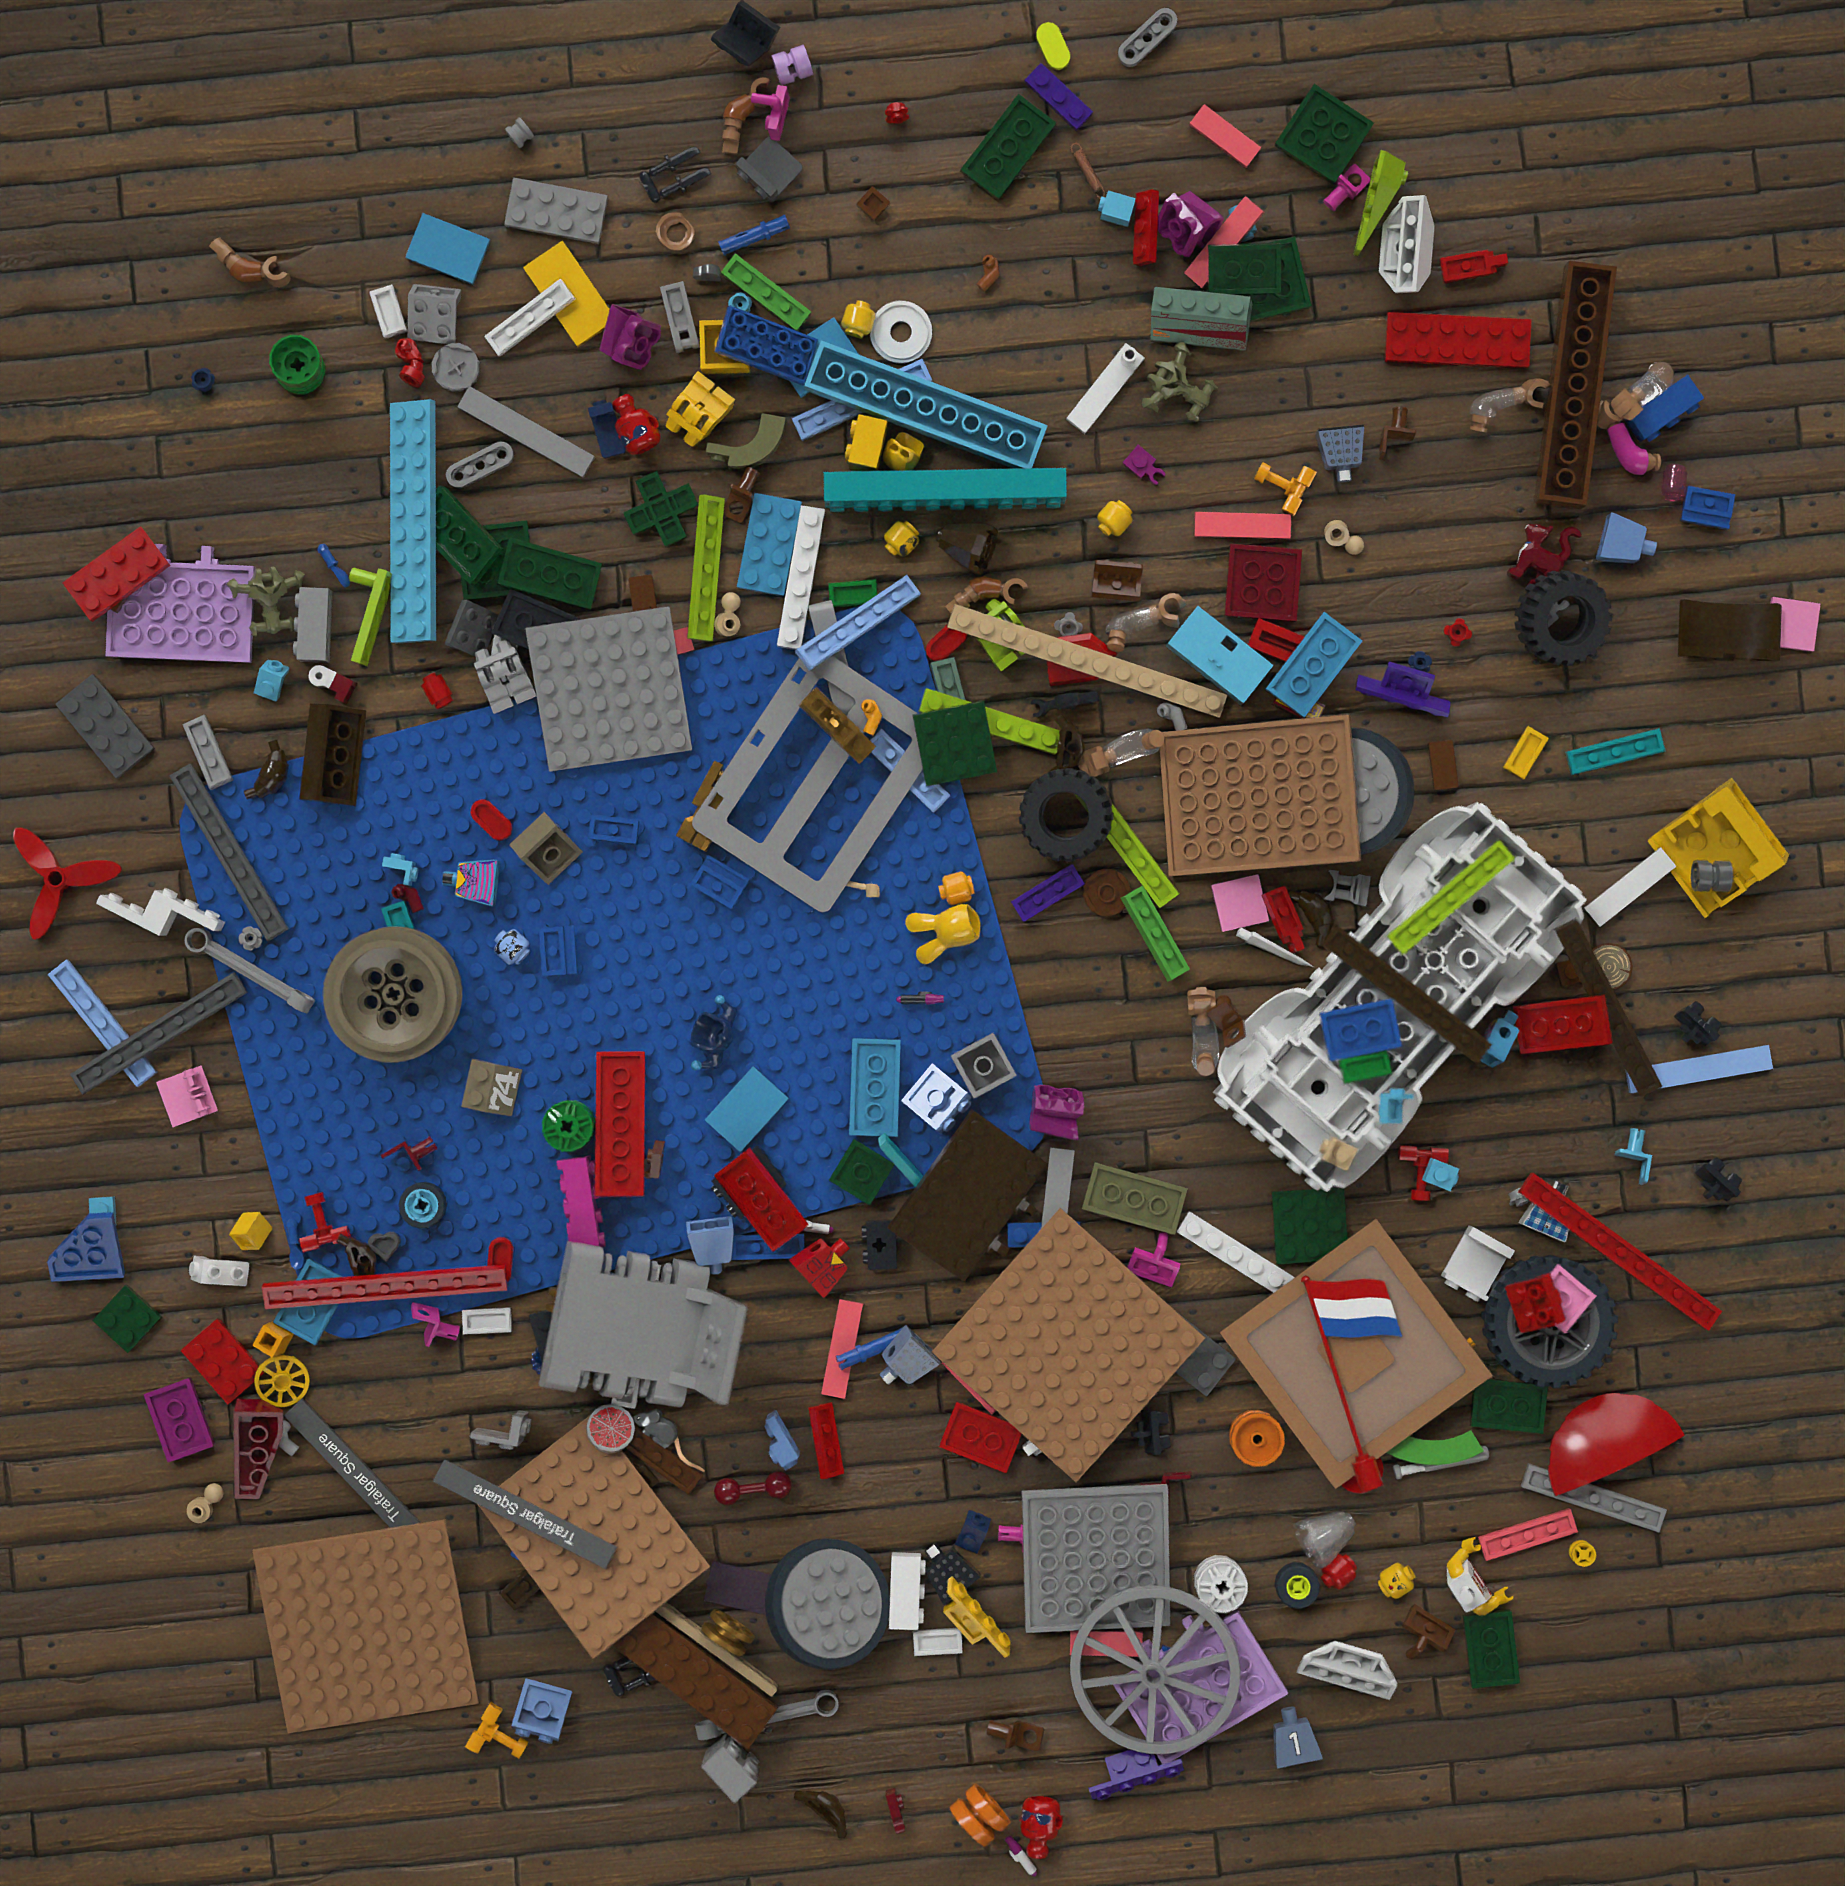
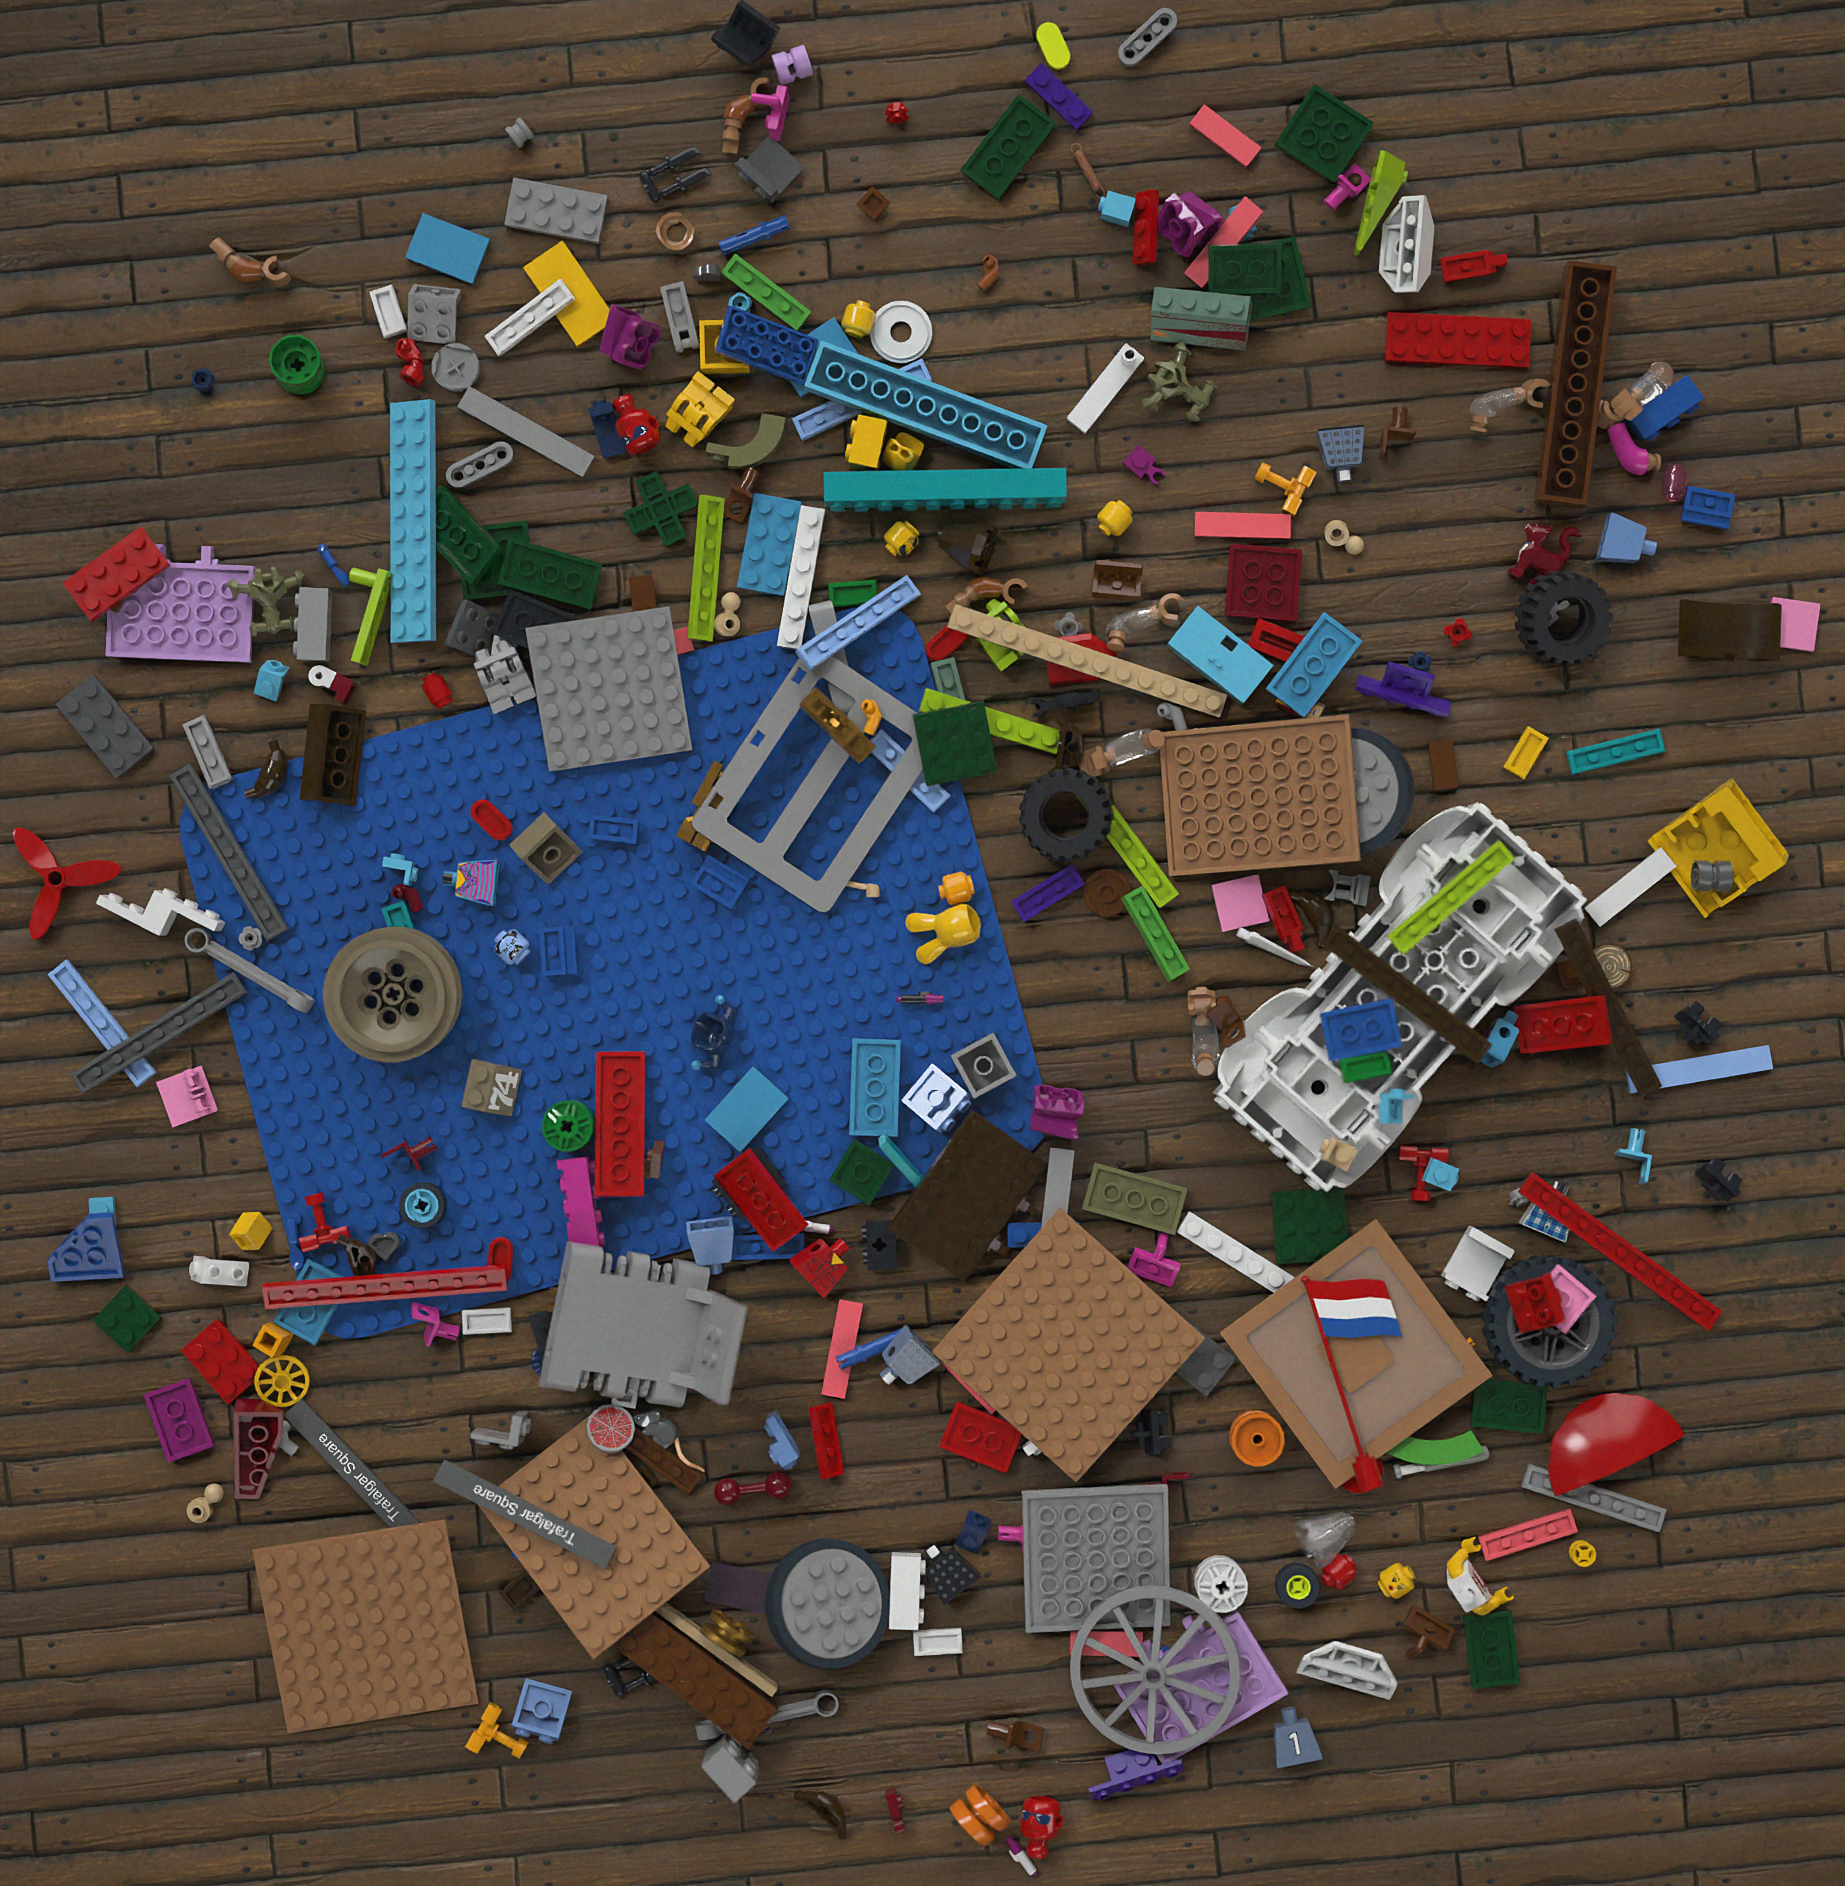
(971, 1619): yellow bracket -> none

